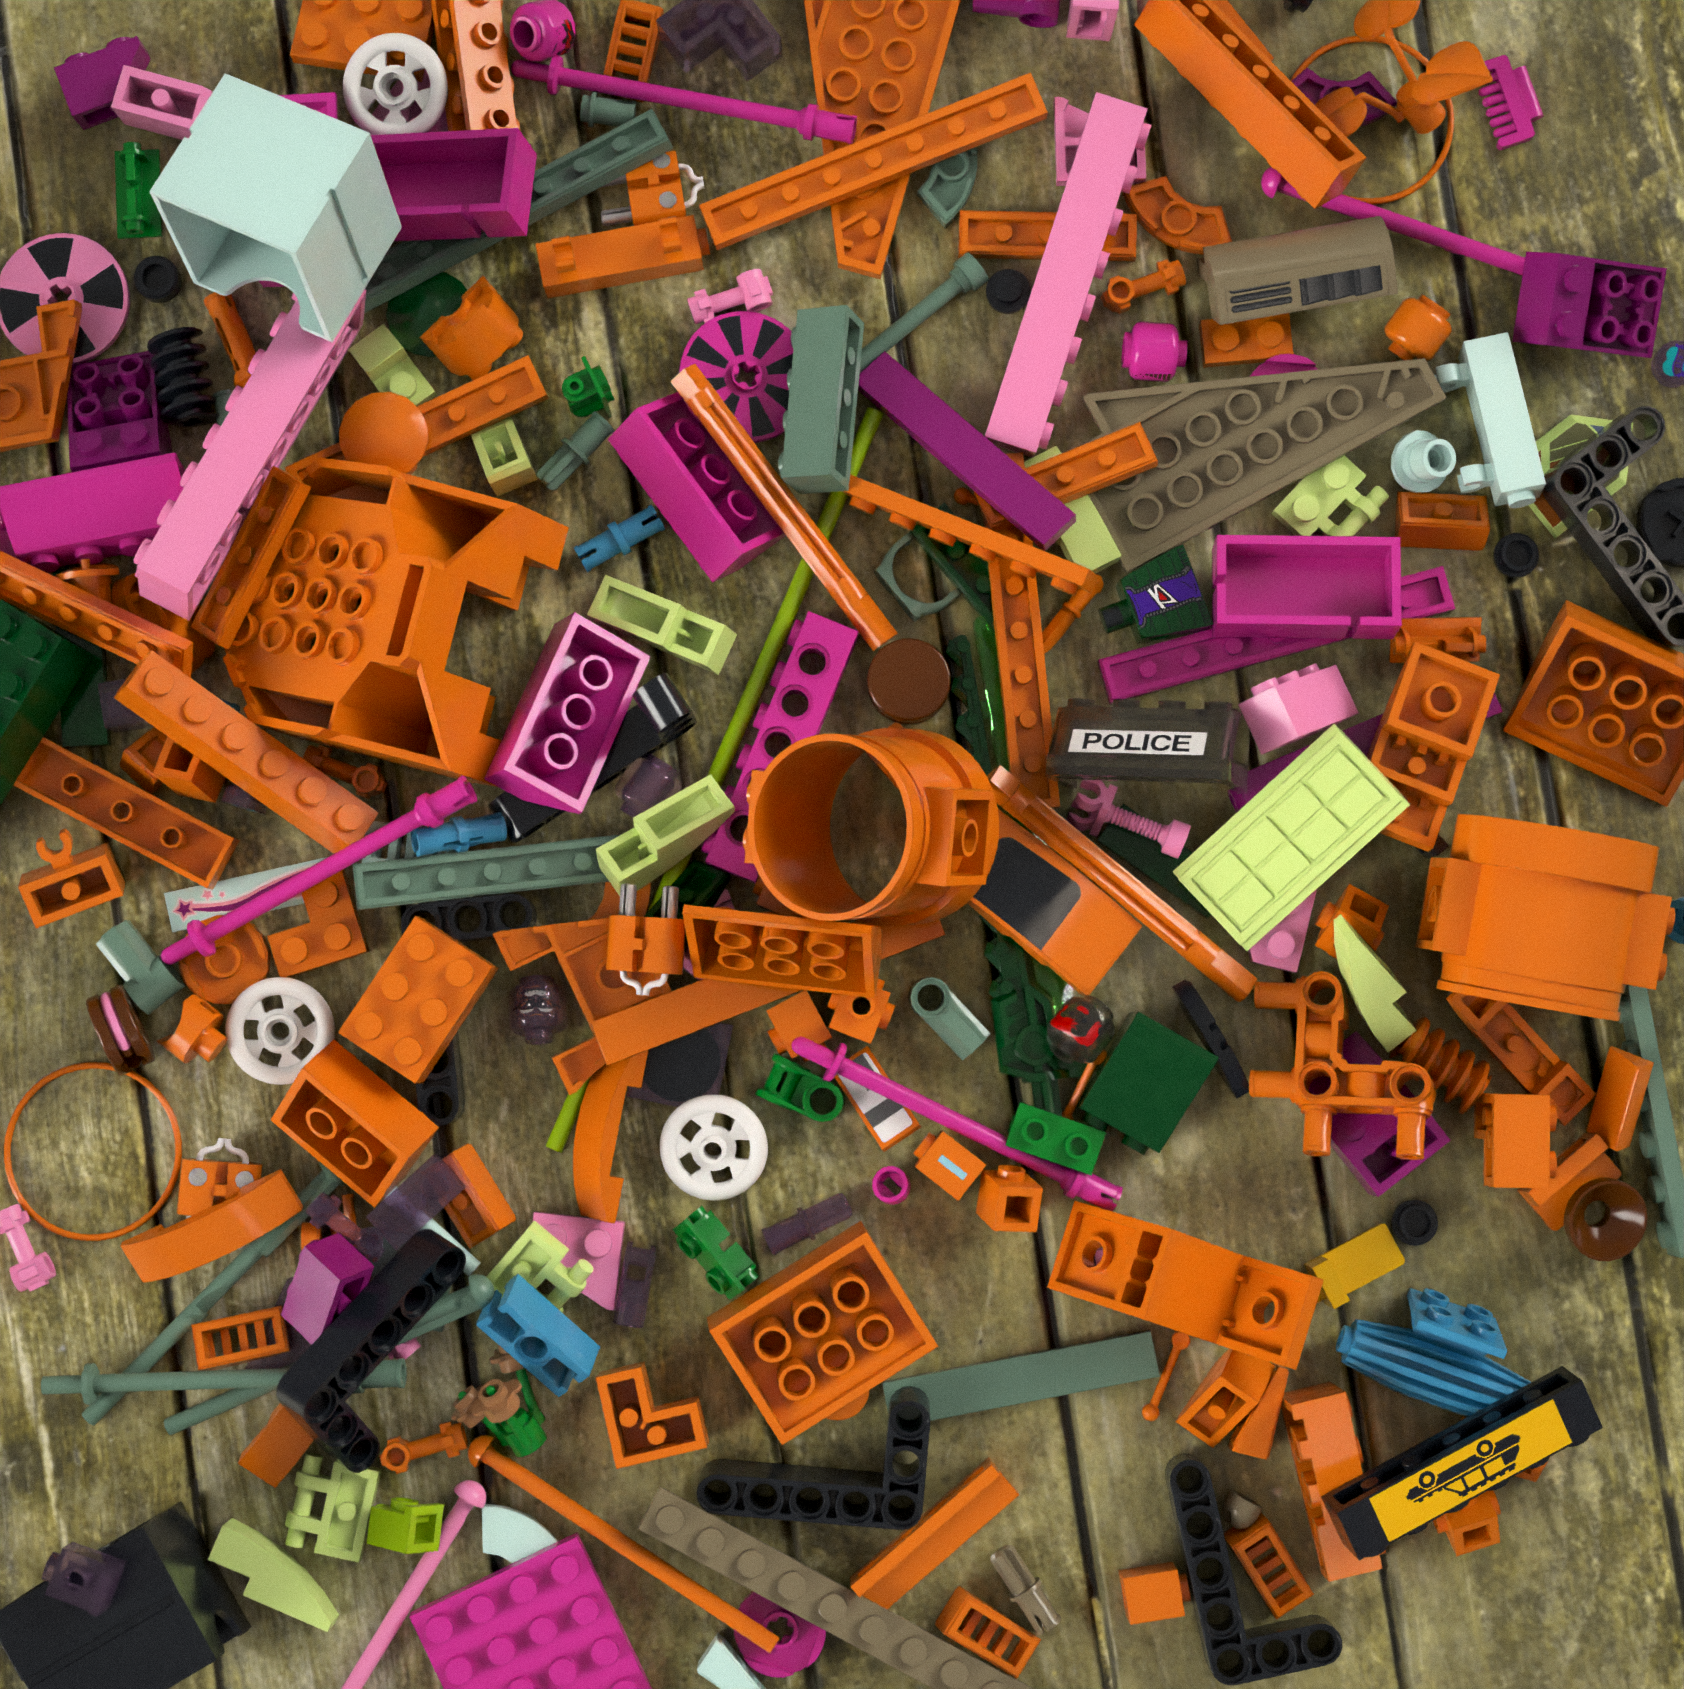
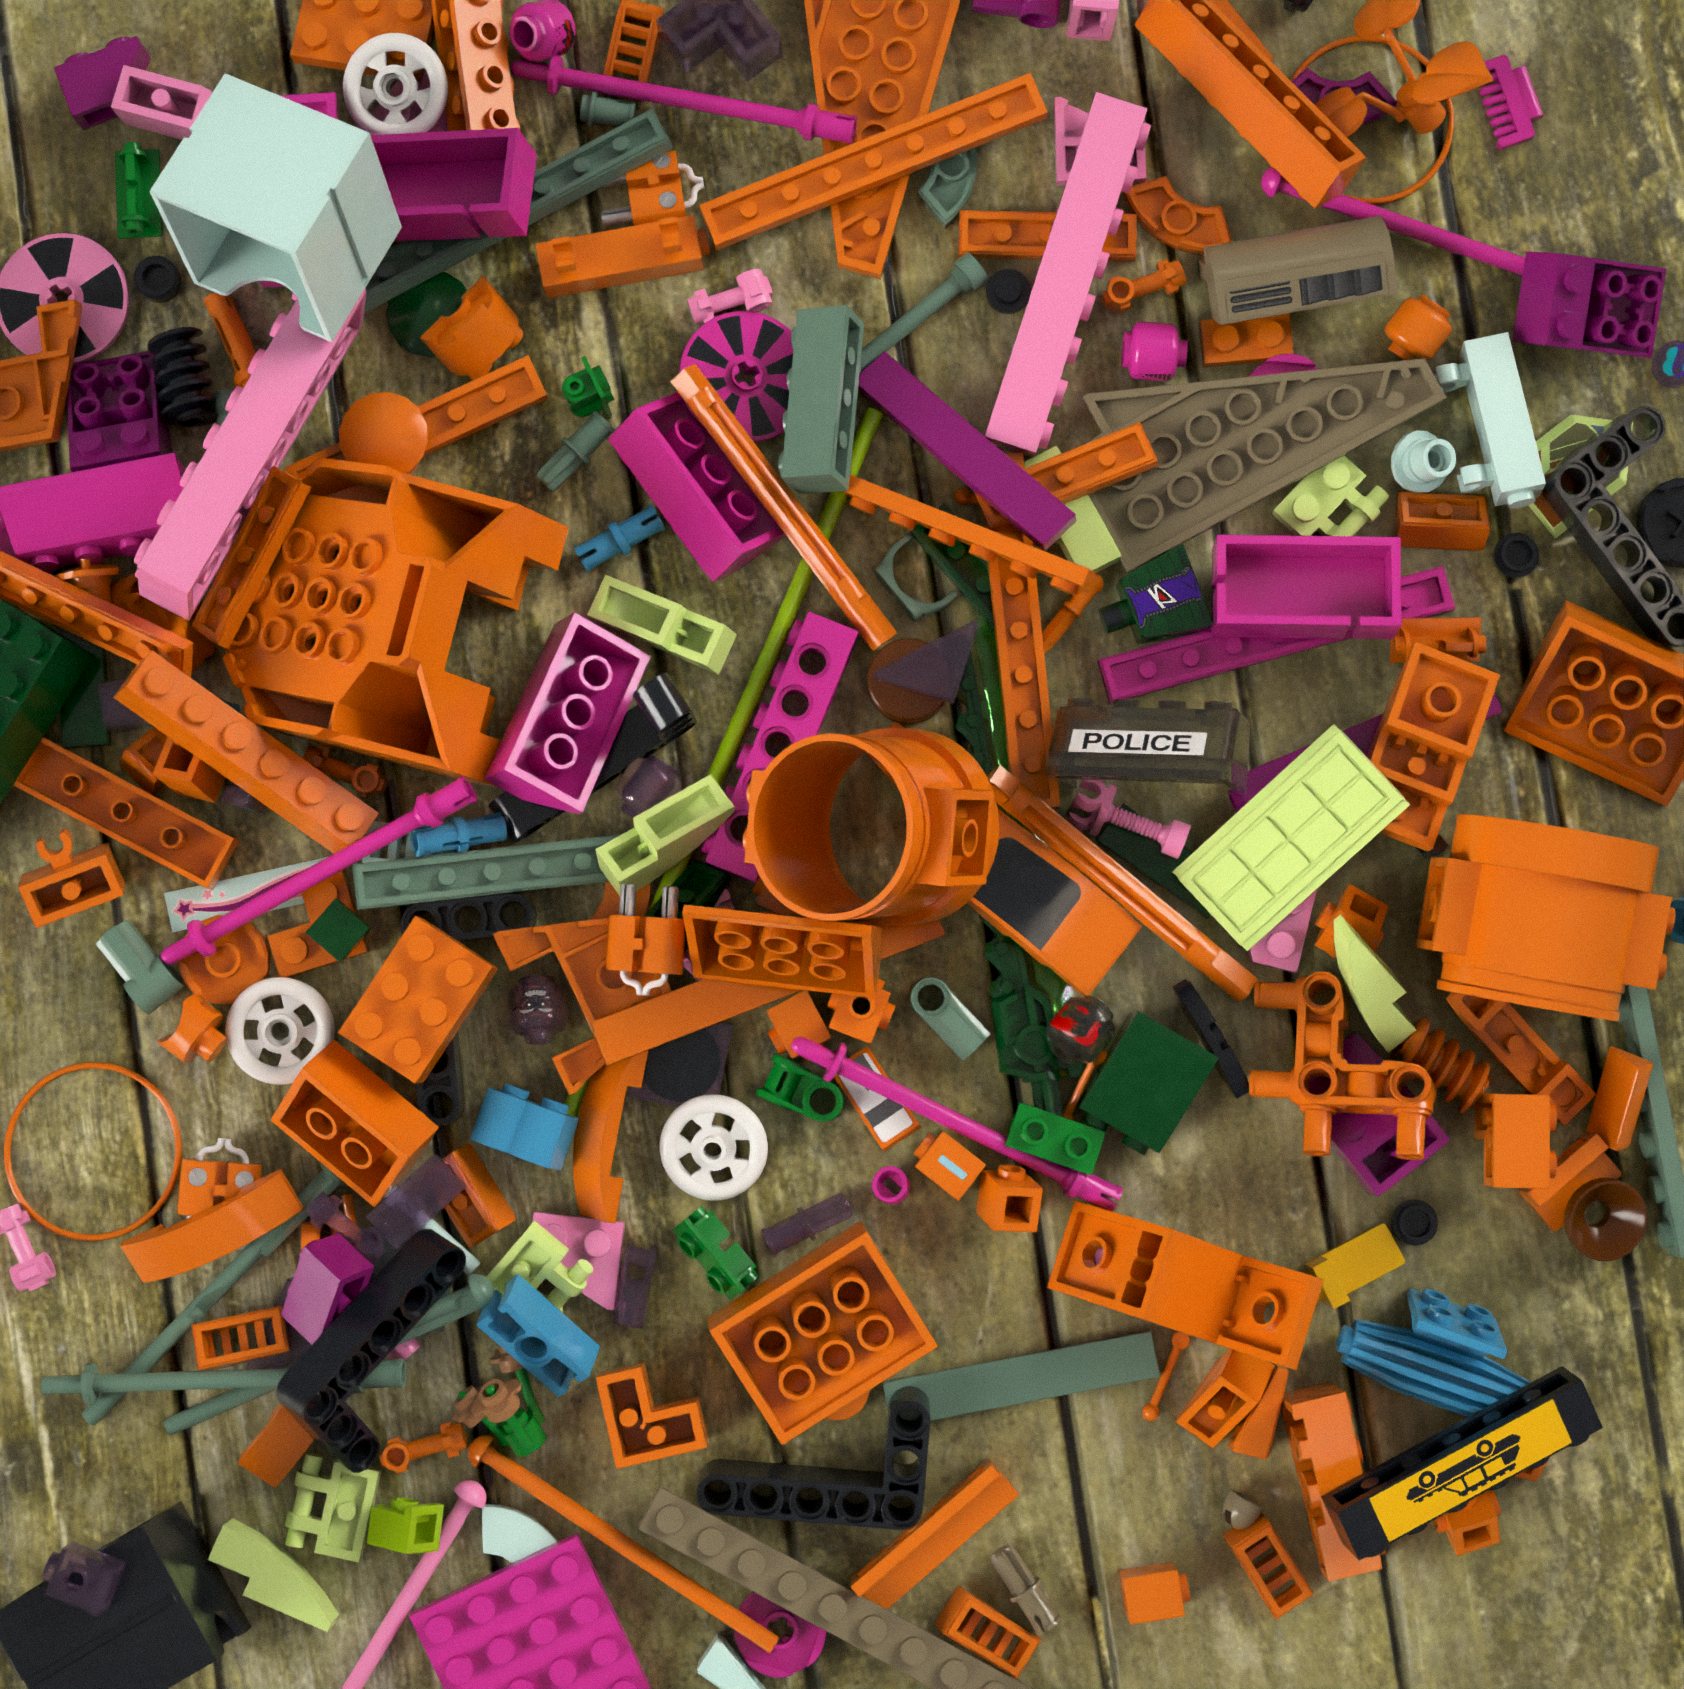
(120, 1030): reddish brown head -> none
(338, 930): none -> dark green tile
(391, 367): yellowish green slope -> none
(503, 457): yellowish green slope -> none
(524, 1127): none -> dark azure brick
(935, 667): none -> tile
(1222, 1590): black beam -> none
(1296, 706): bright pink brick -> none

